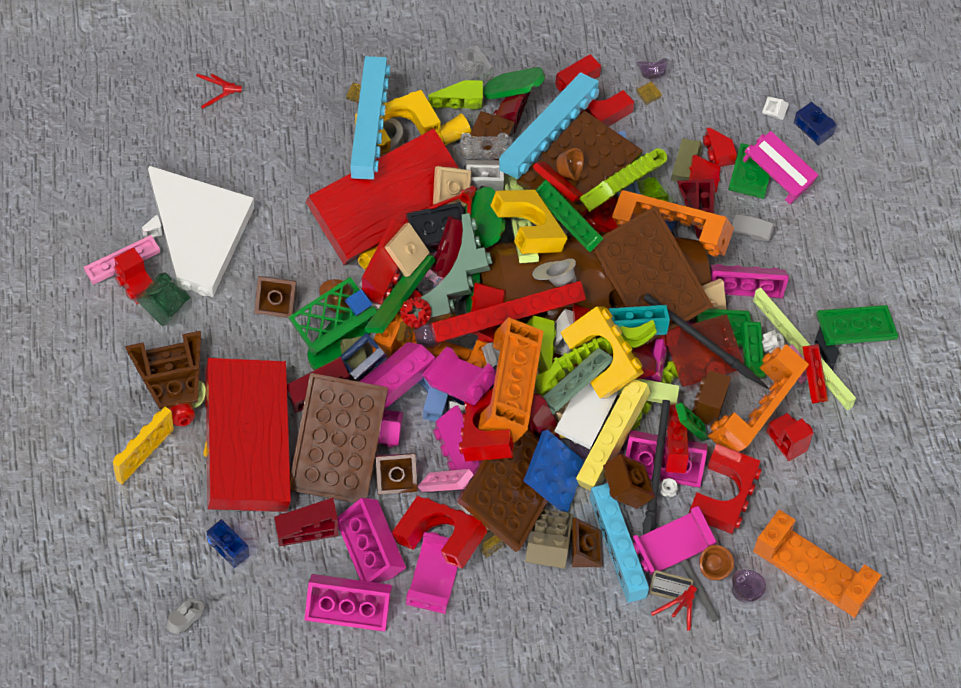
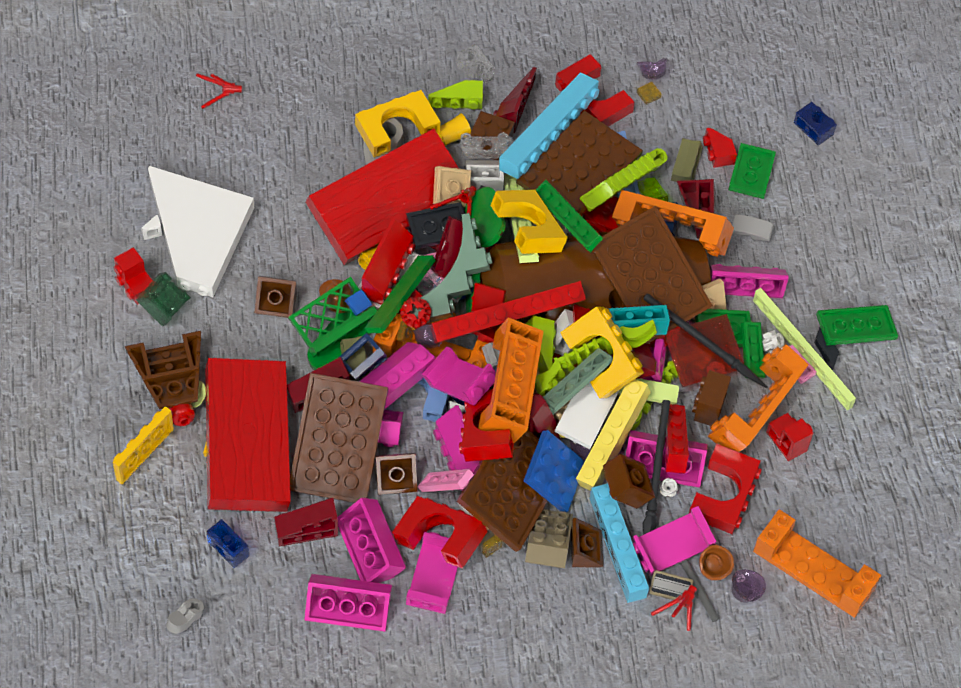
(104, 268): bright pink plate -> none
(354, 93): clear yellow tile -> none
(369, 117): medium azure brick -> none
(407, 249): tan plate -> none
(513, 83): green tile -> none
(557, 272): light grey piece -> none
(558, 181): red tile -> none
(570, 163): dark orange helmet -> none
(691, 421): green tile -> none
(704, 169): red piece -> none
(775, 108): white slope -> none
(782, 165): dark pink panel -> none
(815, 374): red tile -> none

